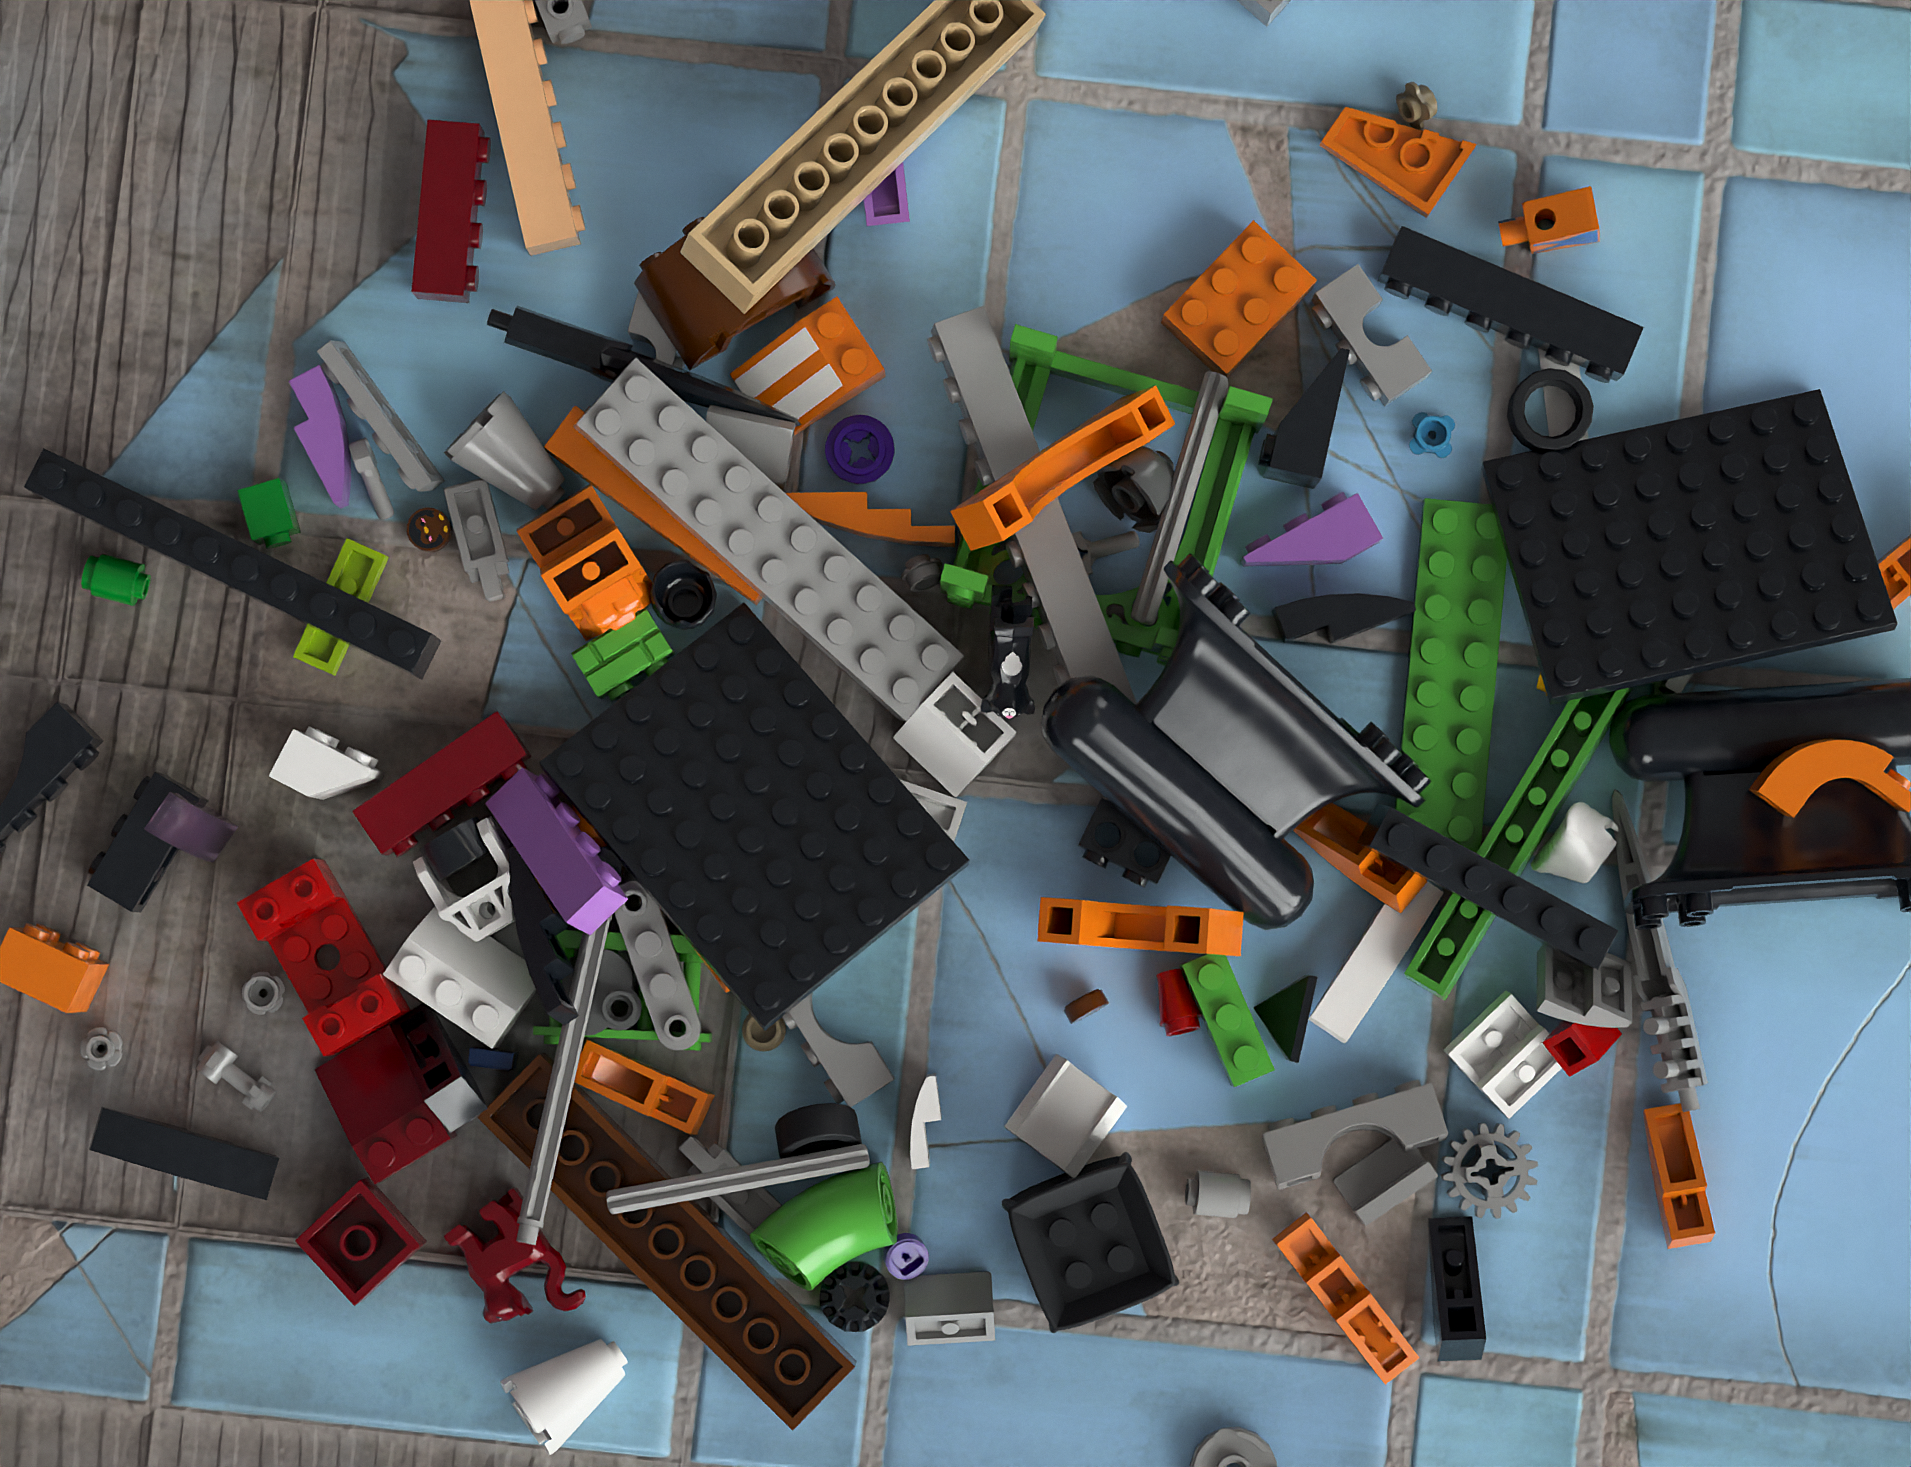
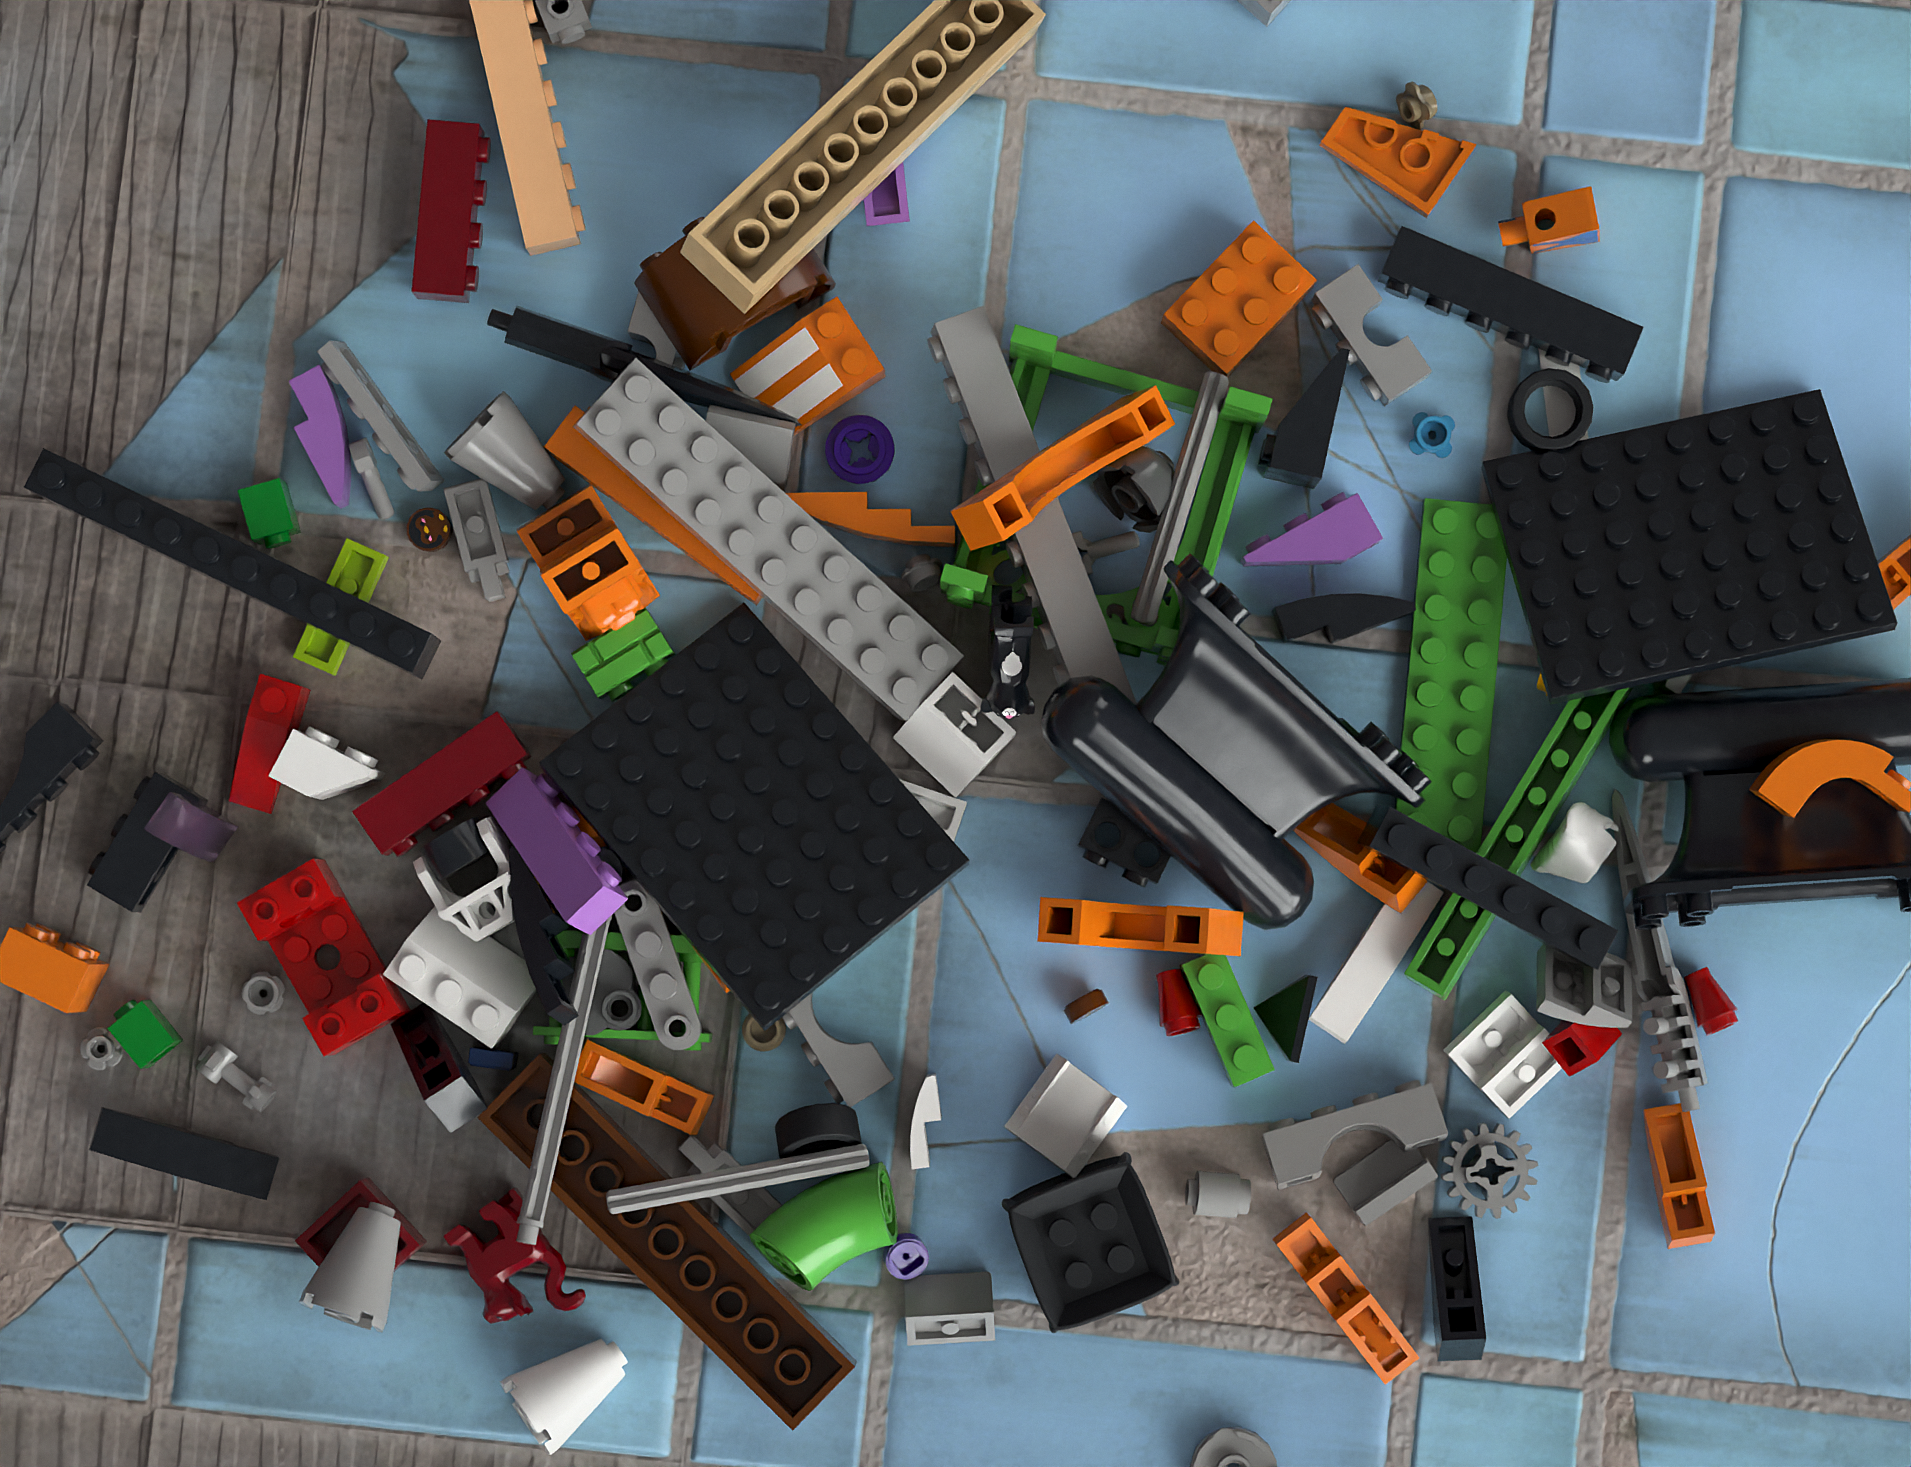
(115, 579): green brick -> none
(144, 1032): none -> green brick
(272, 716): none -> red slope
(358, 1270): none -> light grey cone
(381, 1105): dark red slope -> none
(683, 595): black hair -> none
(854, 1318): black gear -> none
(1709, 1002): none -> red cone

